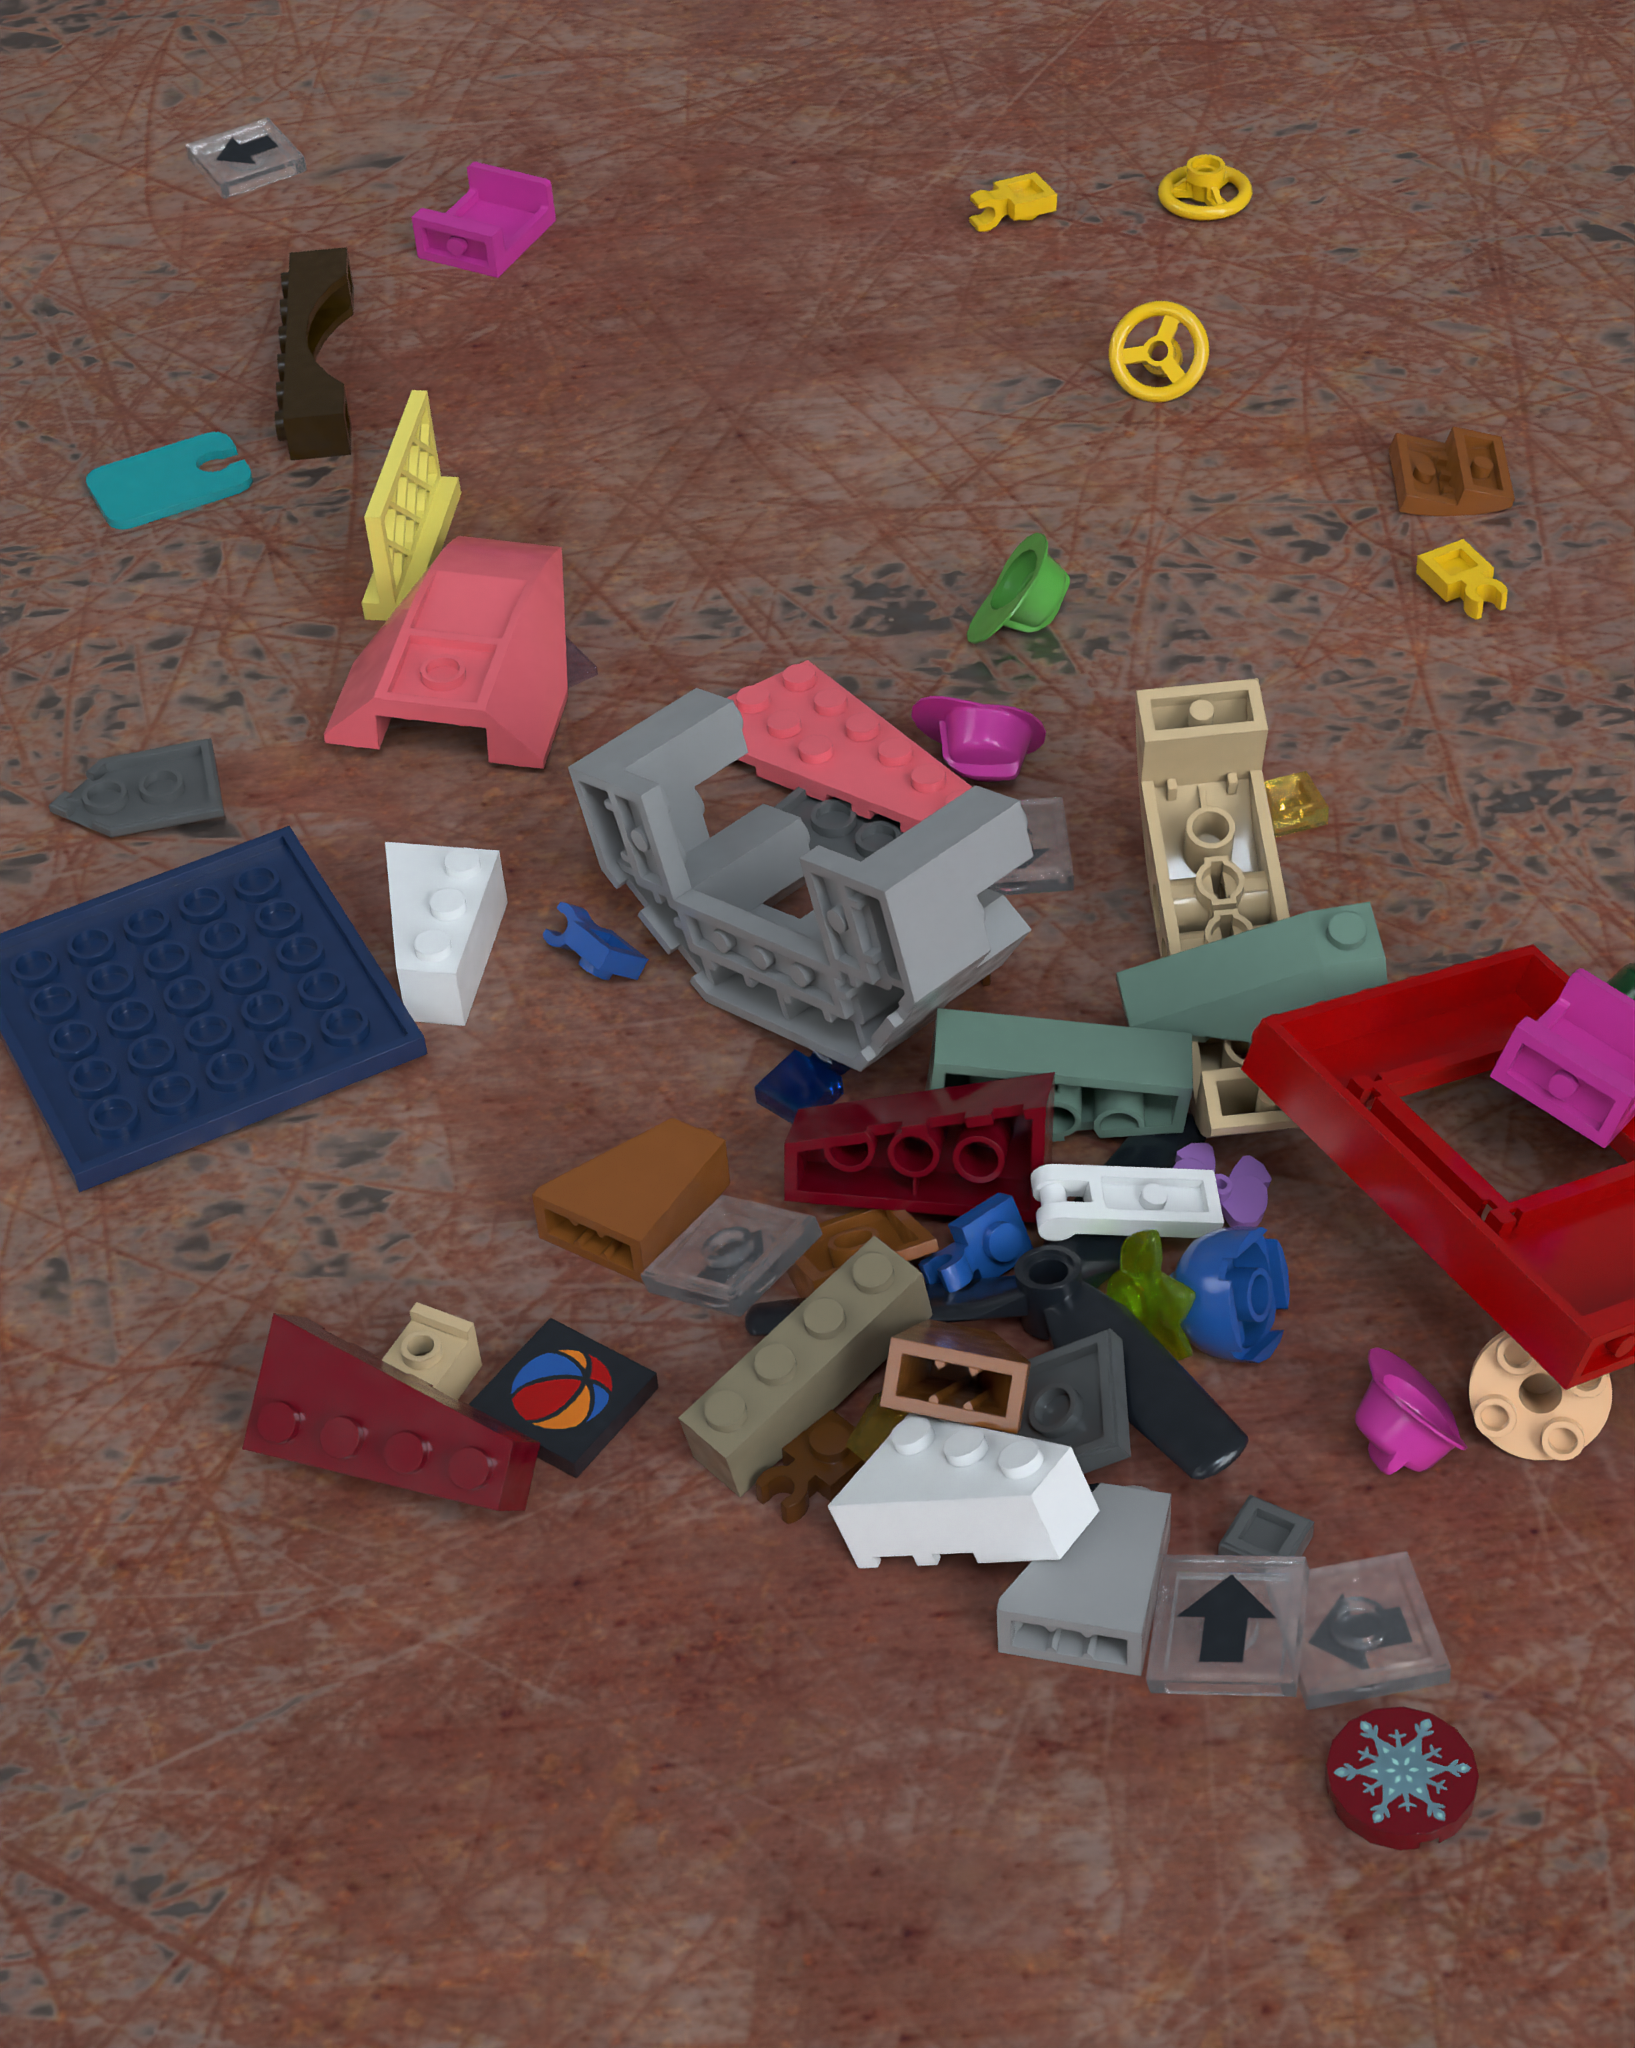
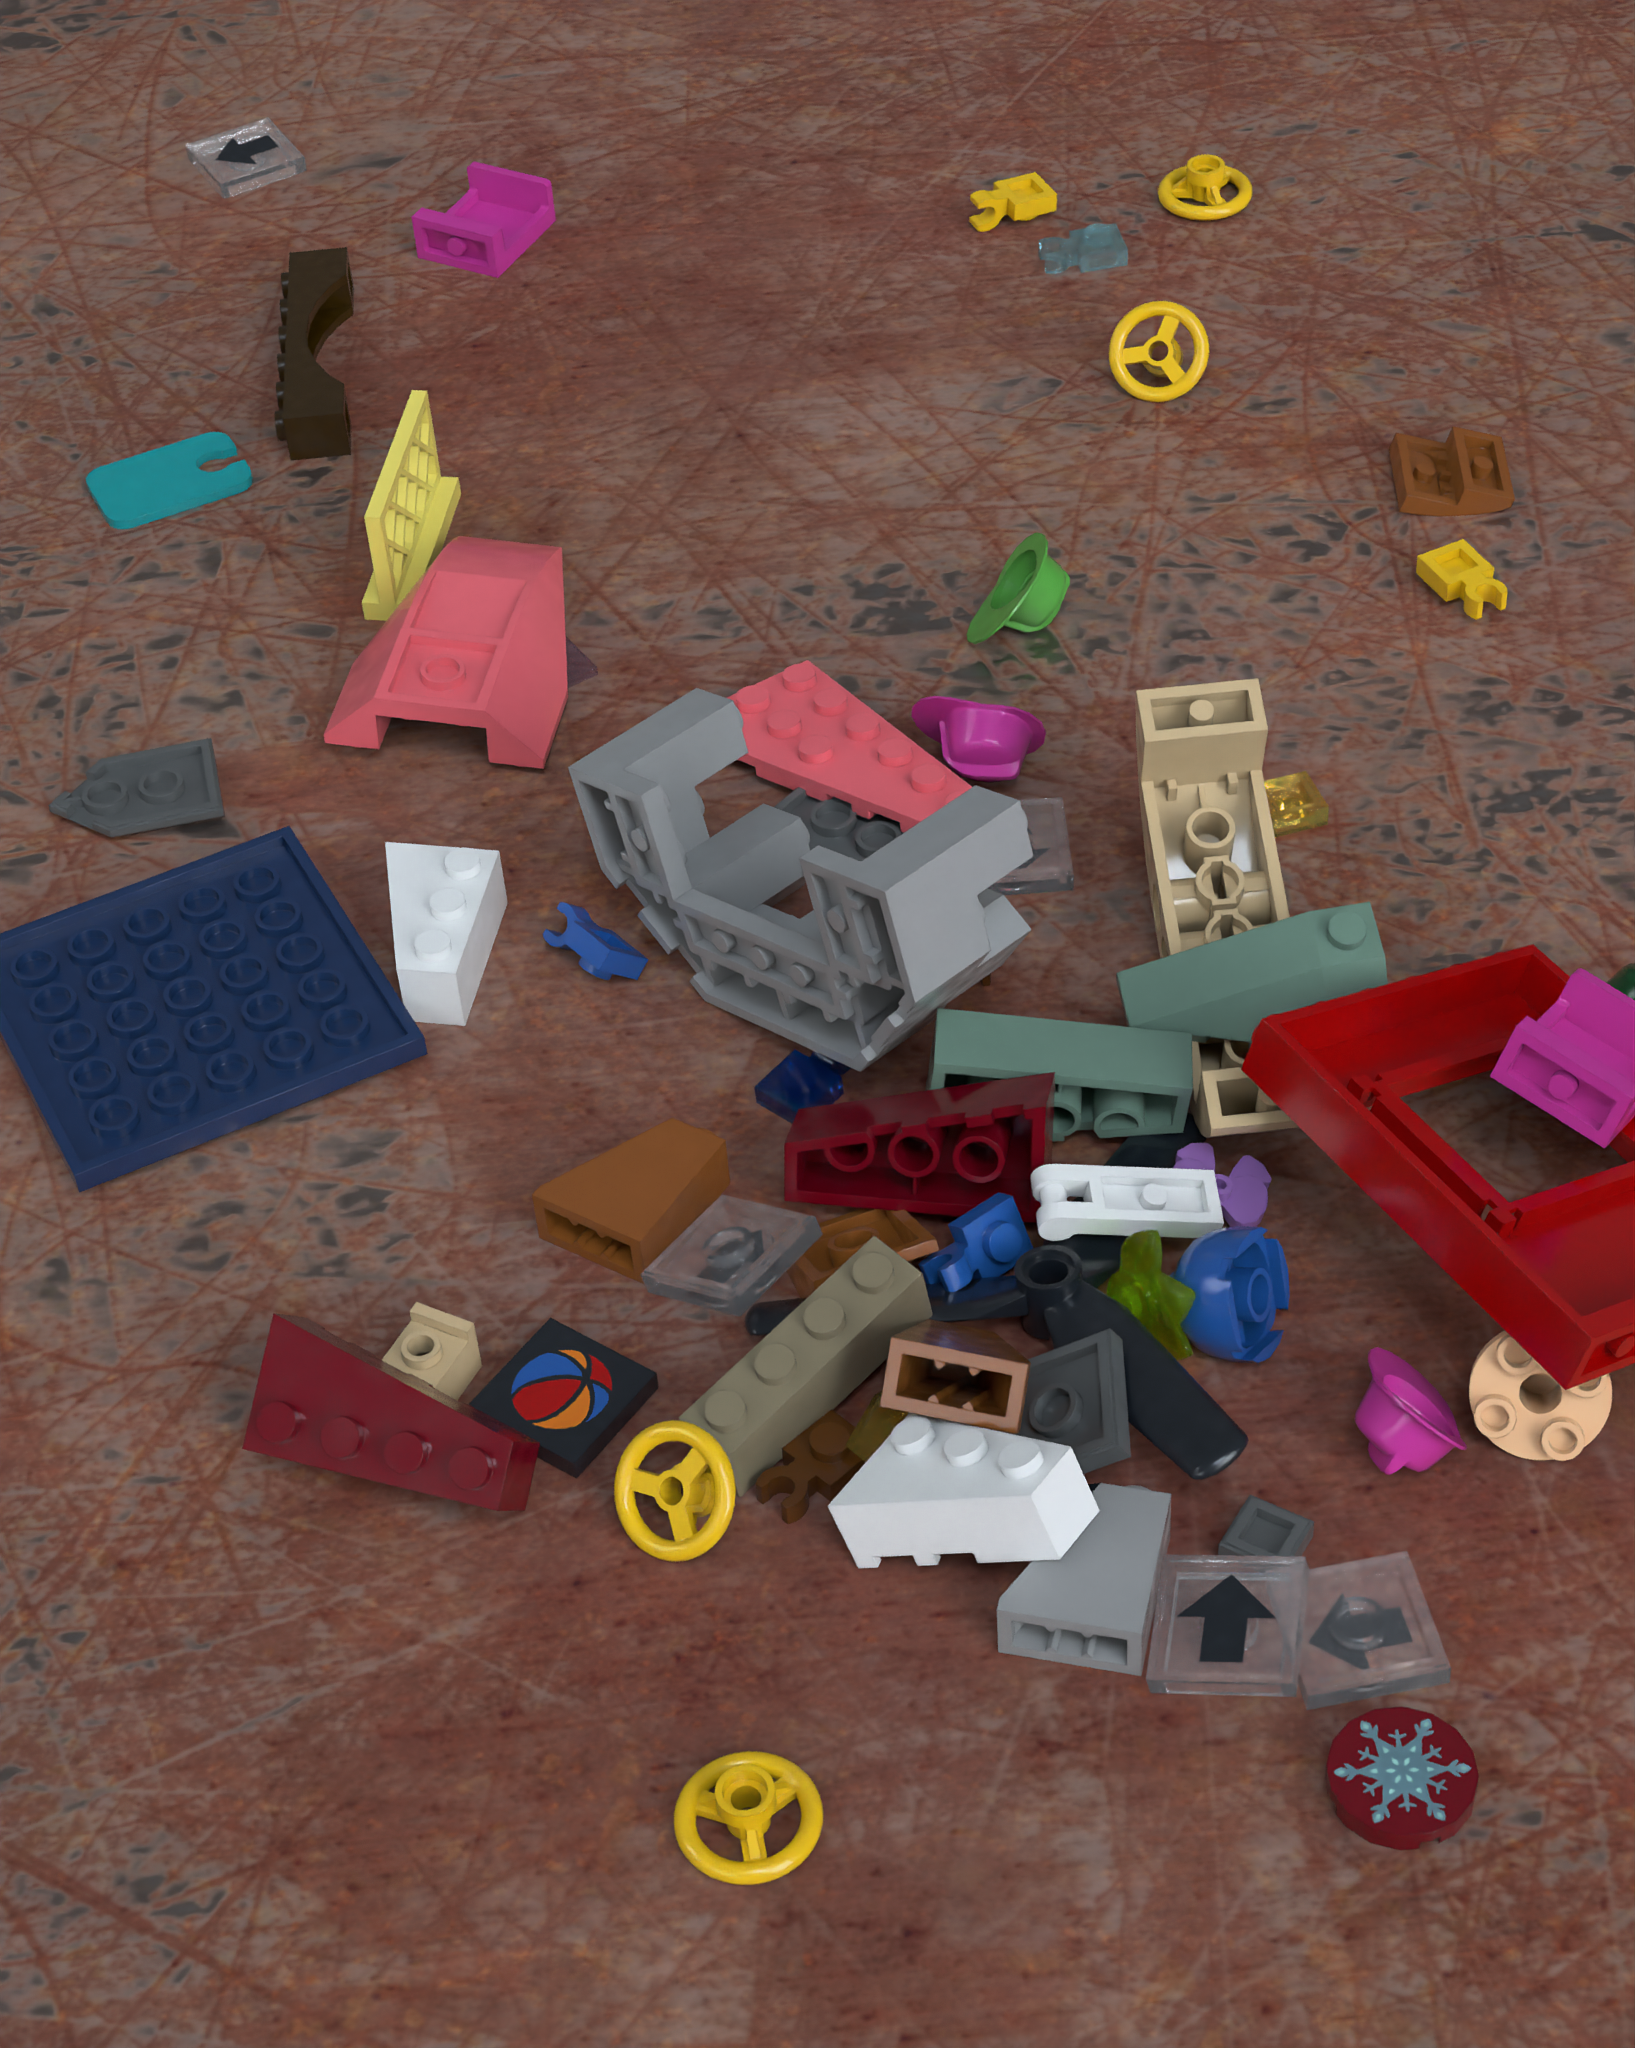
(706, 1485): none -> yellow piece
(740, 1783): none -> yellow piece
(1090, 248): none -> clear light blue plate

